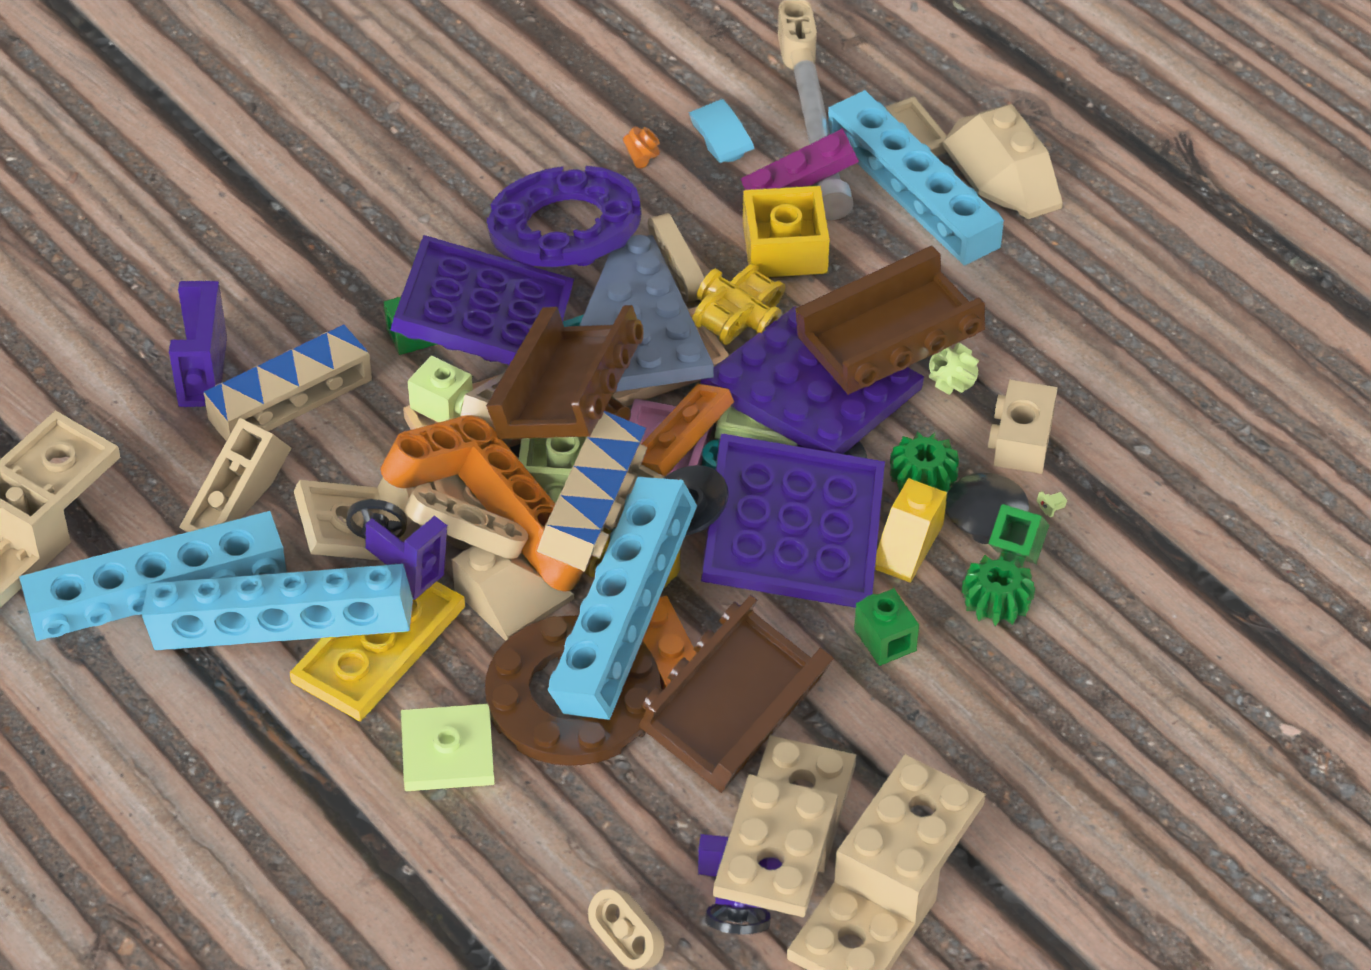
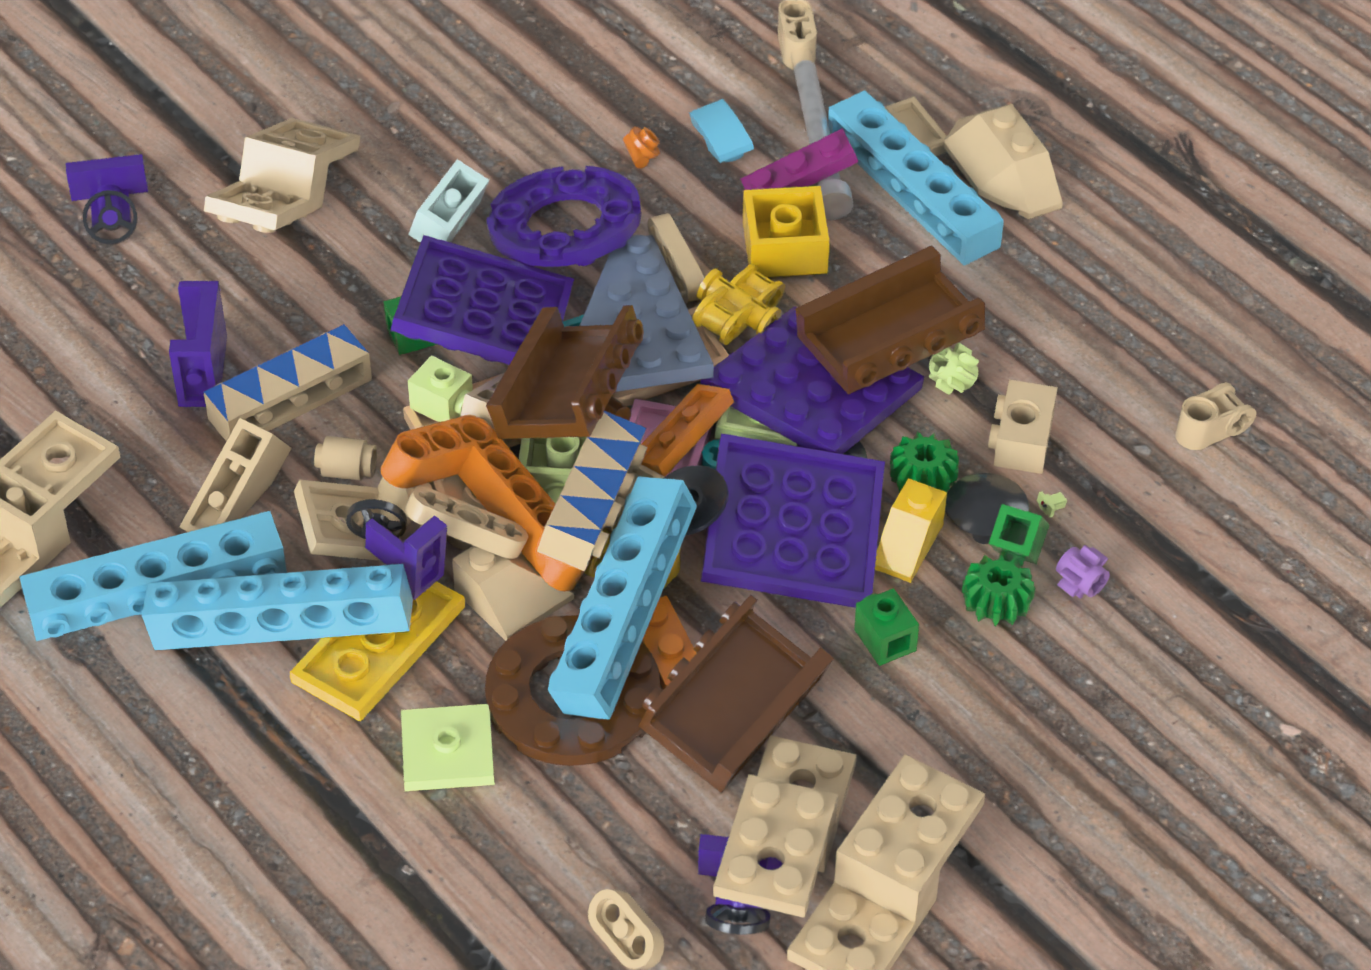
(108, 187): none -> dark purple piece
(281, 174): none -> tan bracket
(346, 458): none -> tan brick
(449, 204): none -> light aqua brick
(1082, 571): none -> medium lavender gear
(1212, 417): none -> tan piece

